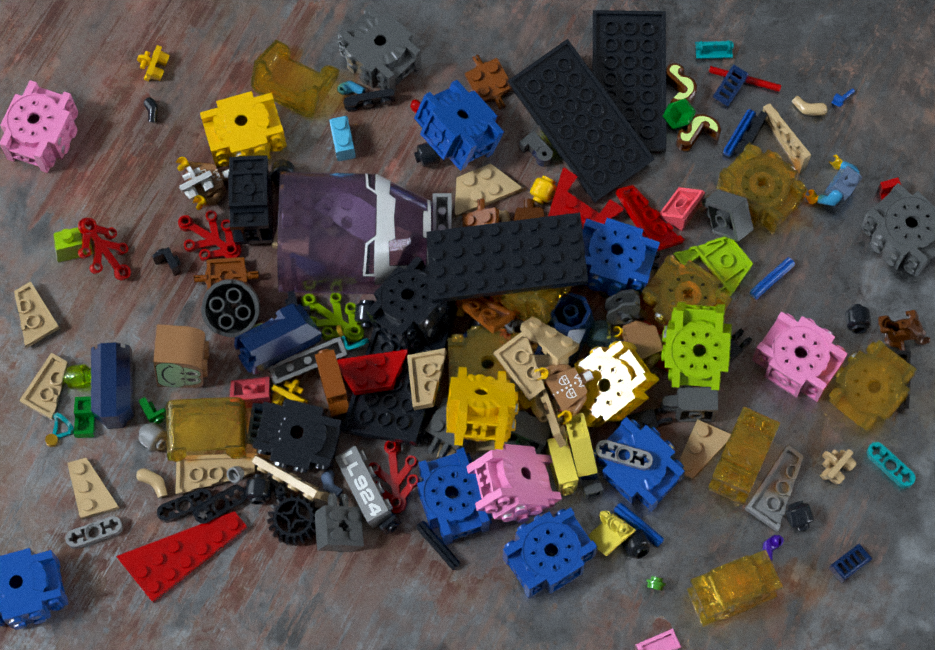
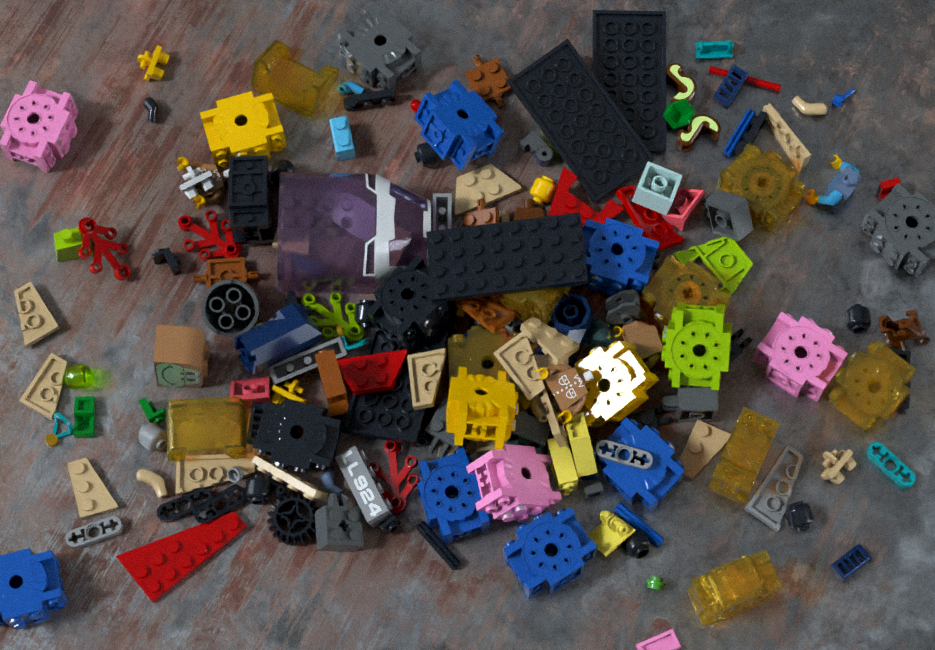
(112, 385): dark blue brick -> none
(657, 188): none -> light aqua brick
(771, 544): dark purple arm -> none
(772, 278): blue axle -> none

